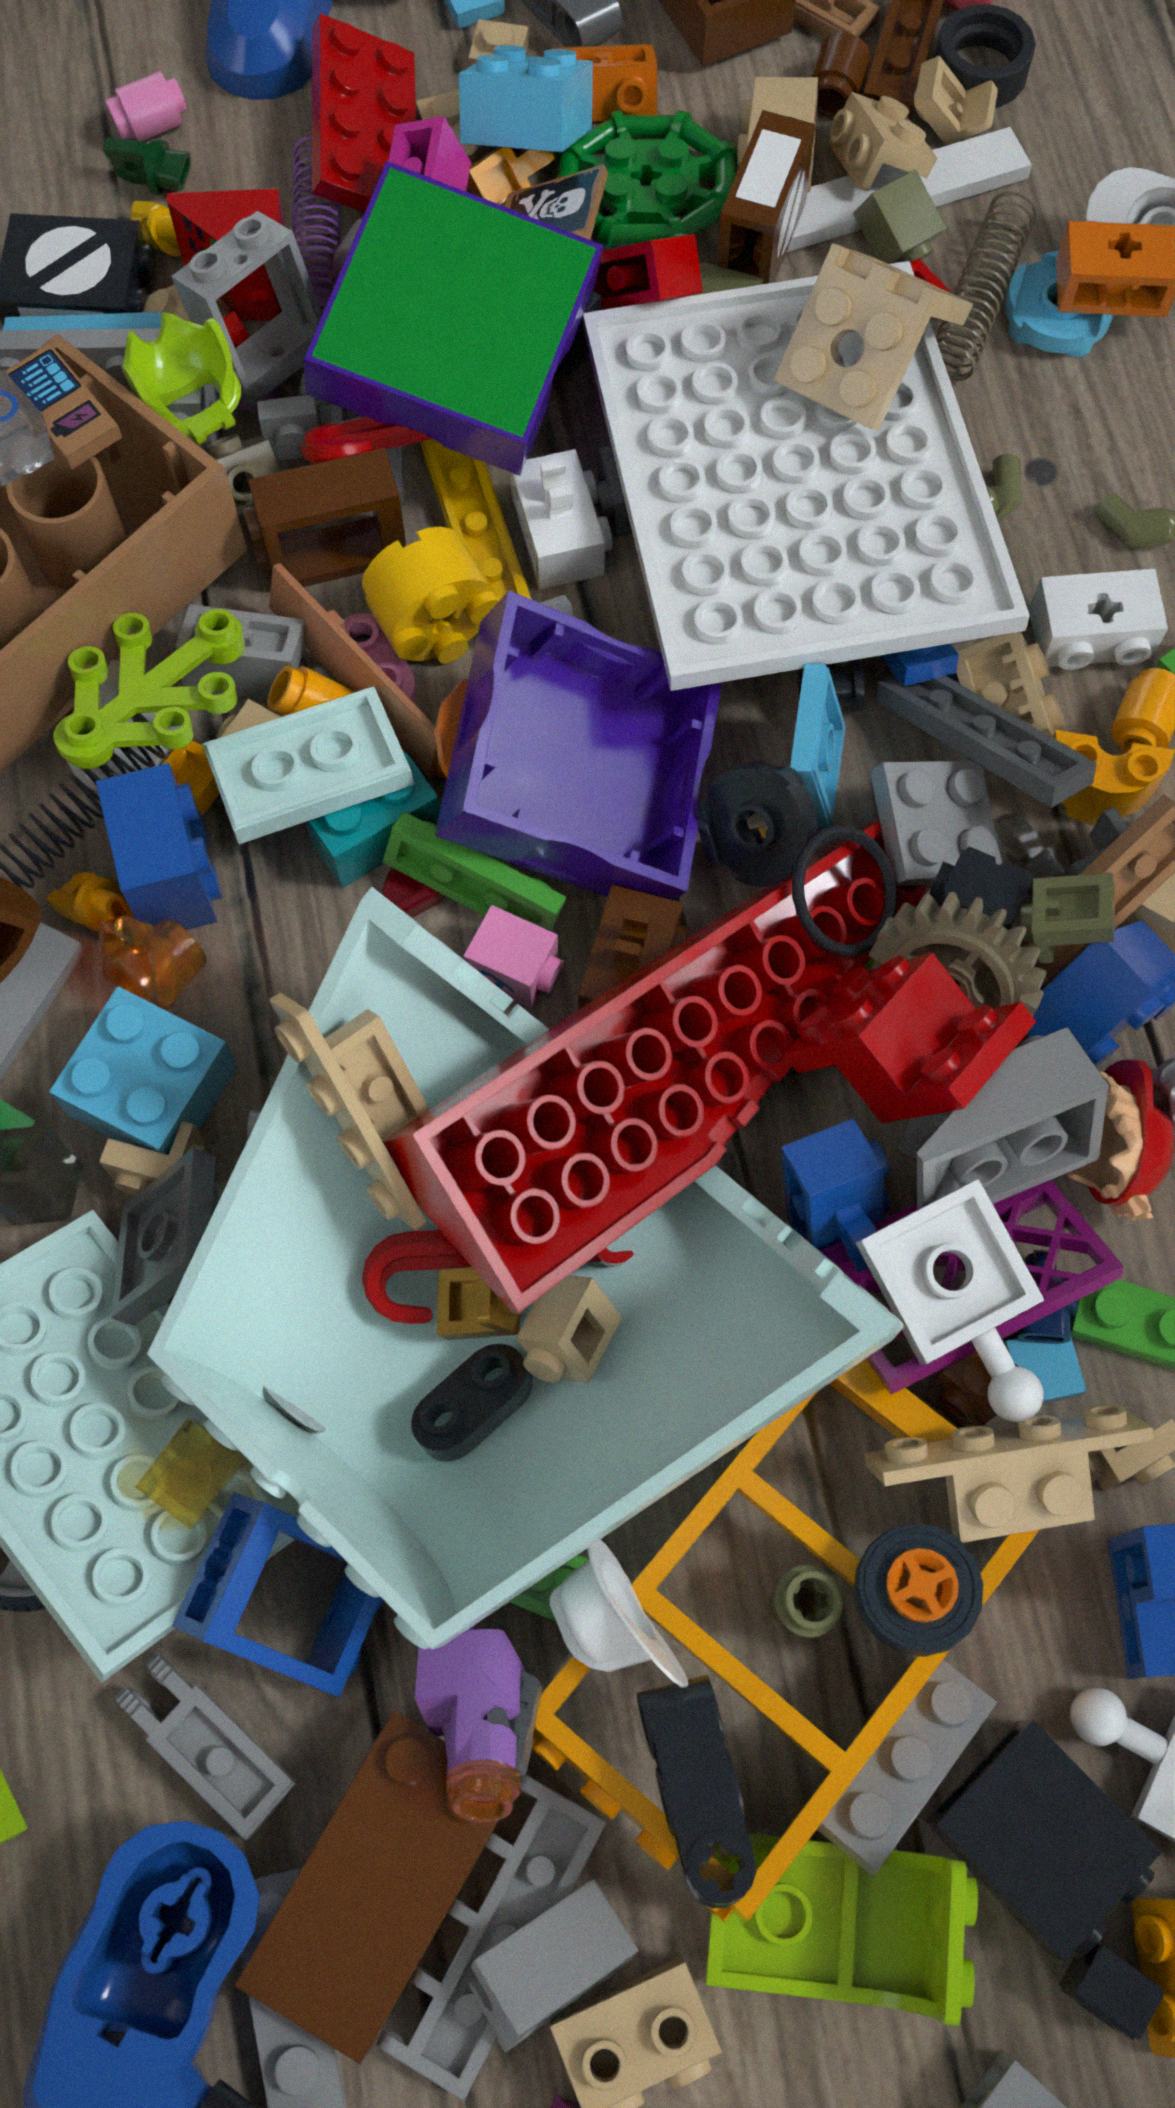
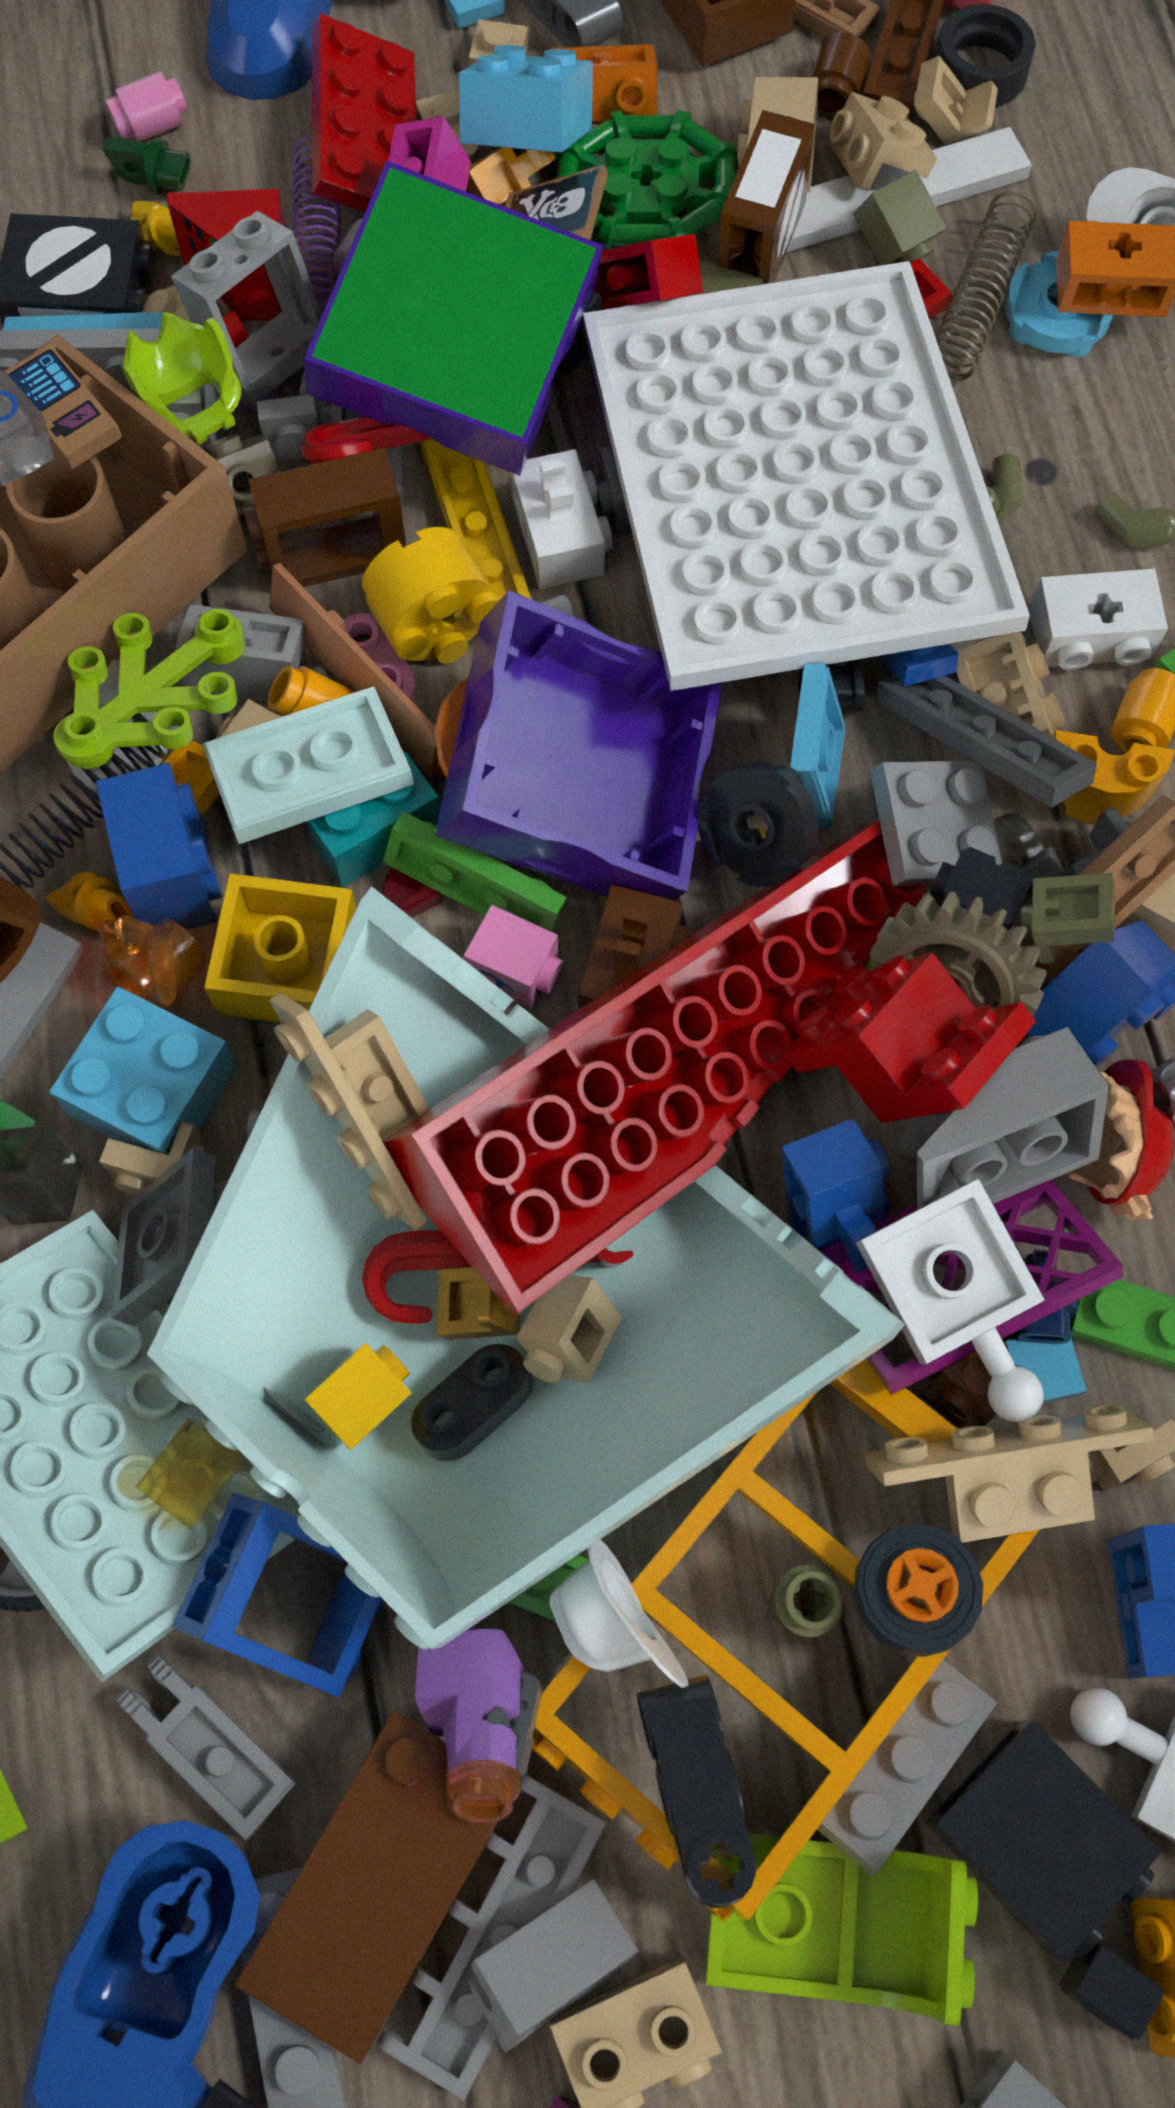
(274, 941): none -> yellow brick
(360, 1393): none -> yellow brick
(798, 890): black tyre -> none
(885, 310): tan bracket -> none

